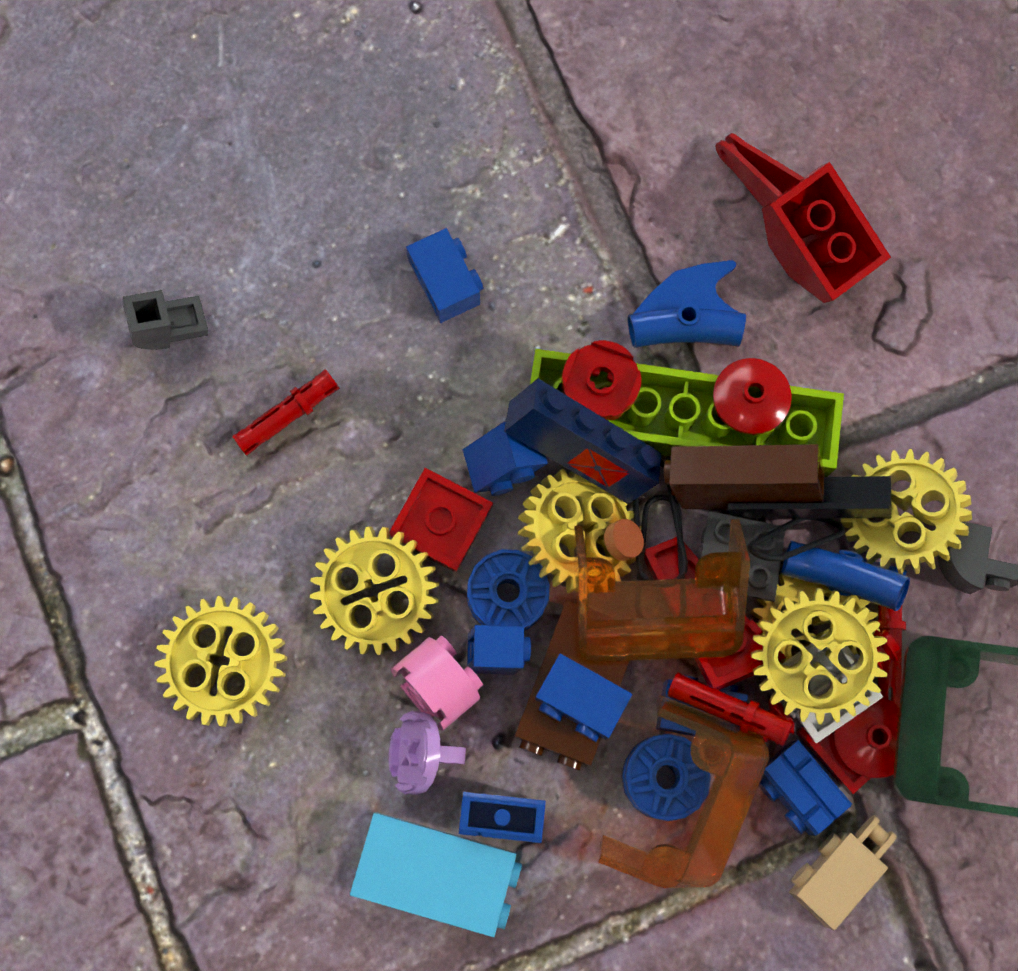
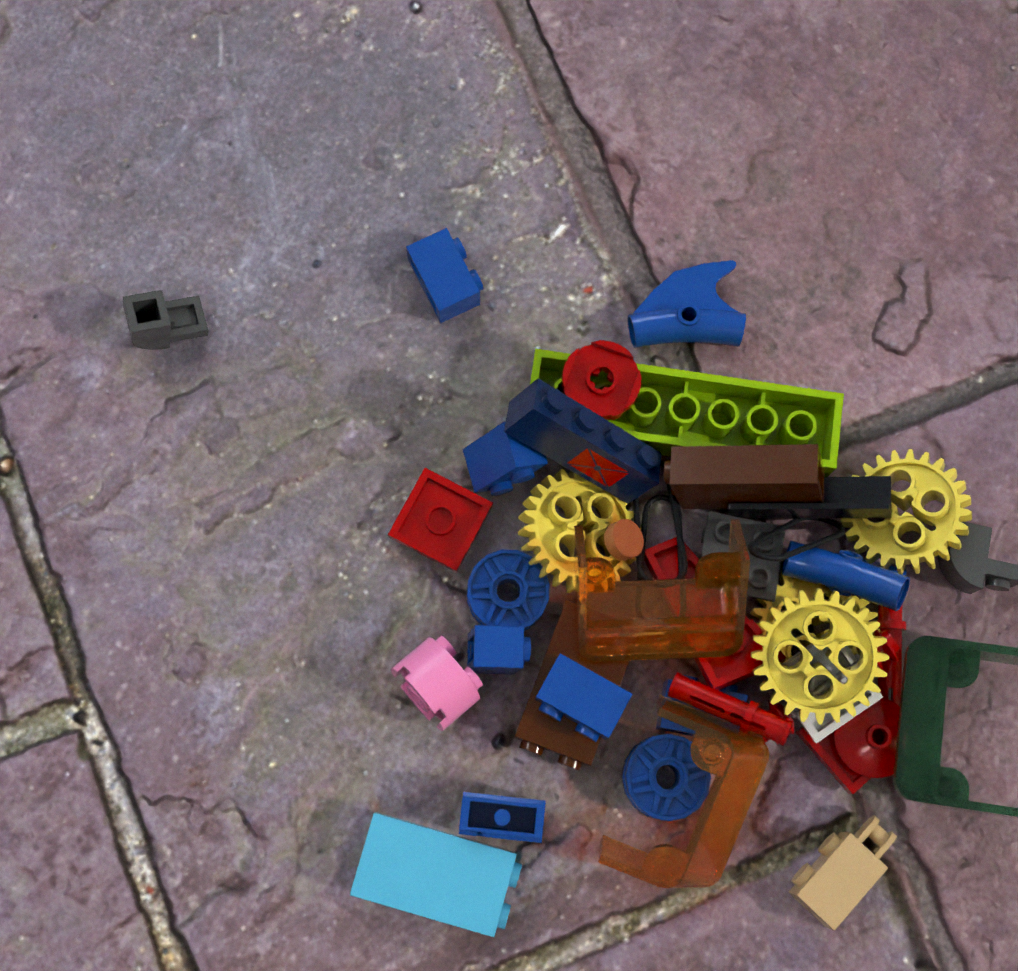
(185, 654): light yellow gear -> none
(287, 411): red pin -> none
(386, 623): light yellow gear -> none
(417, 753): lavender tile -> none
(743, 411): red dish -> none
(803, 789): blue brick -> none
(808, 221): red slope -> none

